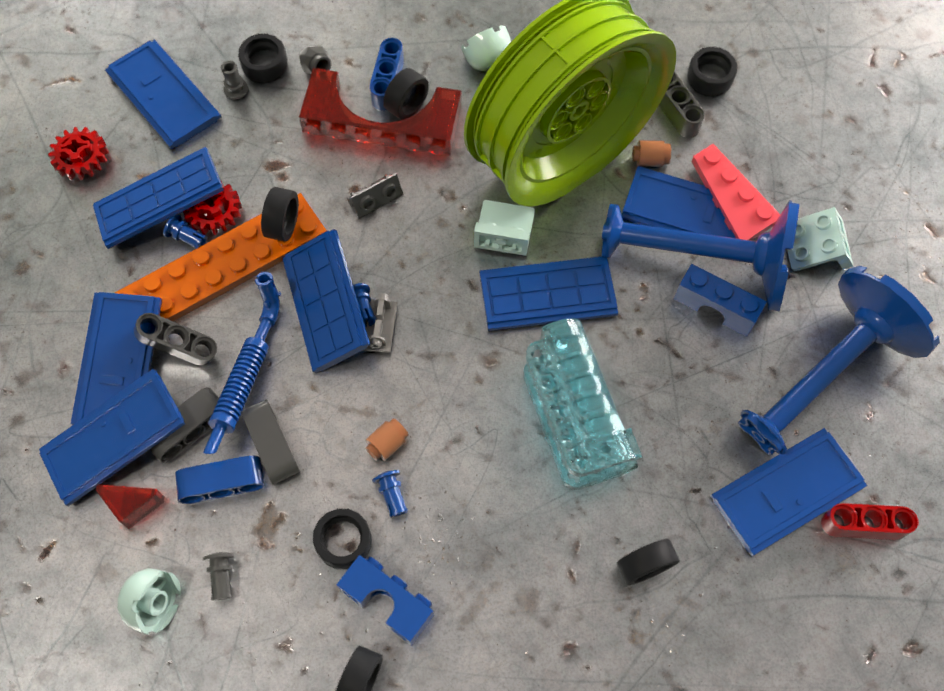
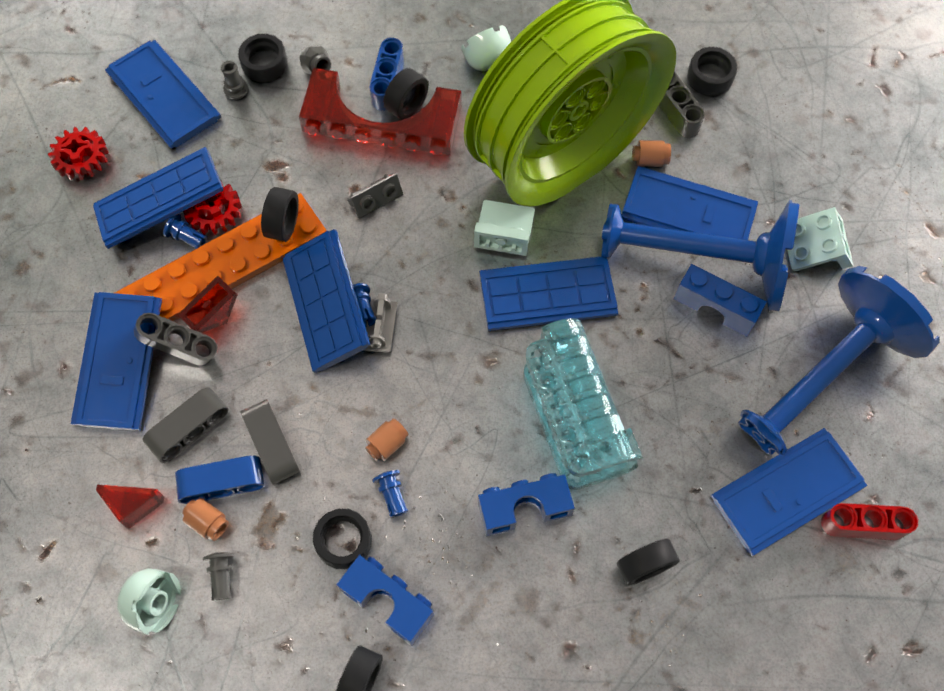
(111, 437): blue piece -> none
(205, 519): none -> nougat brick
(210, 307): none -> clear red slope
(245, 368): blue piece -> none
(548, 494): none -> blue arch
(737, 198): coral wing -> none

